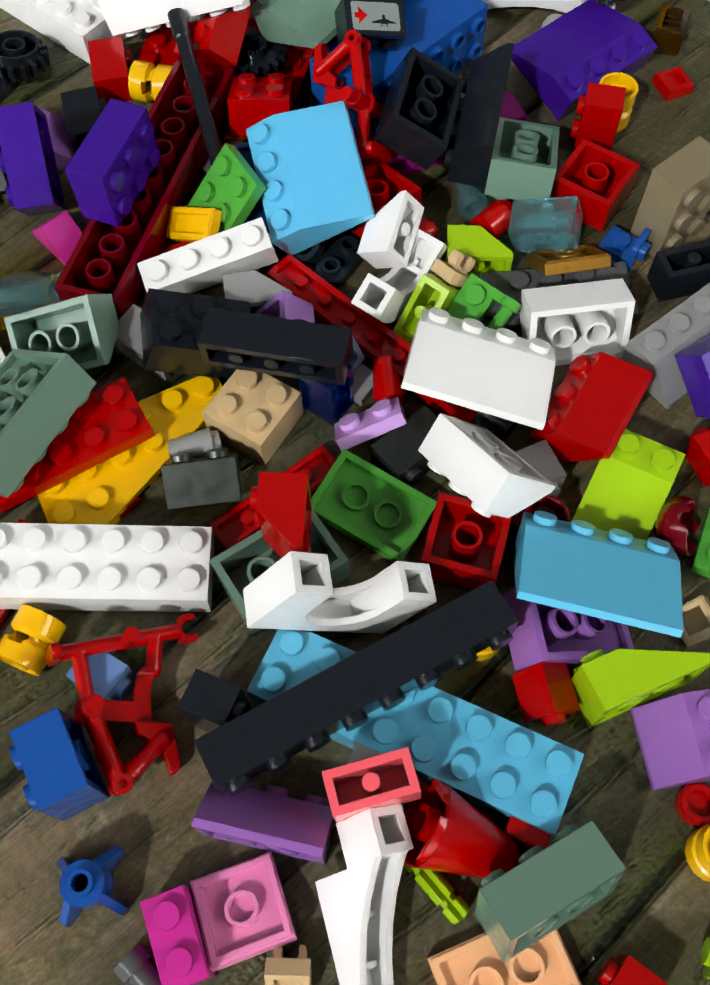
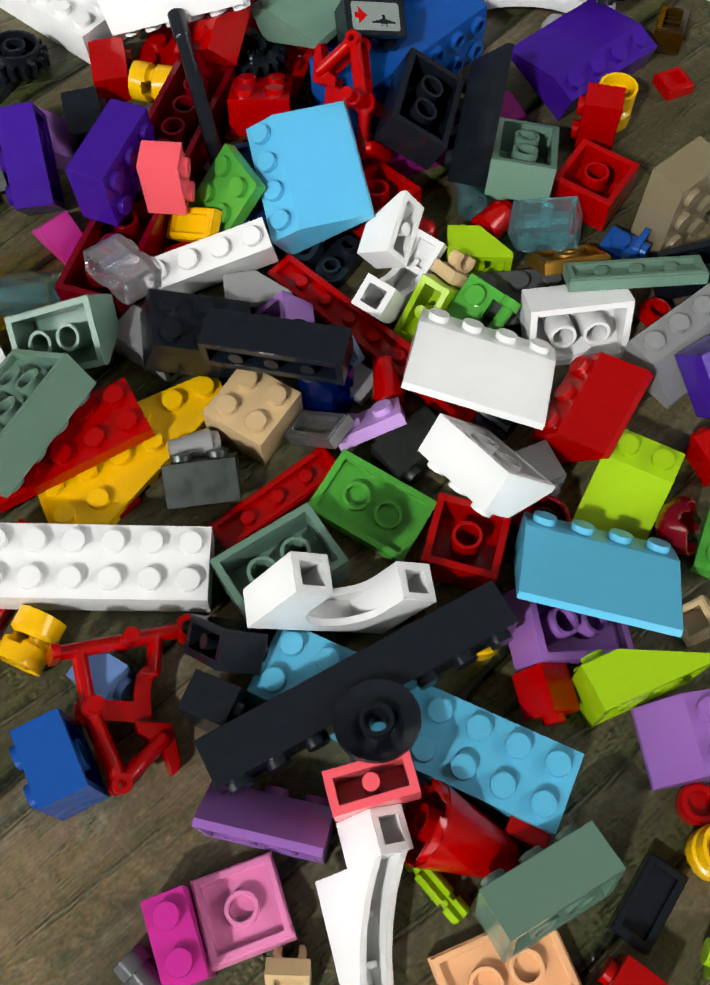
(98, 889): blue brick -> none
(122, 268): none -> clear brick
(165, 177): none -> coral brick
(226, 644): none -> black brick
(283, 510): red slope -> none
(319, 429): none -> flat silver tile
(372, 703): none -> black dish
(635, 273): none -> sand green tile
(647, 903): none -> black tile
(652, 310): none -> red plate

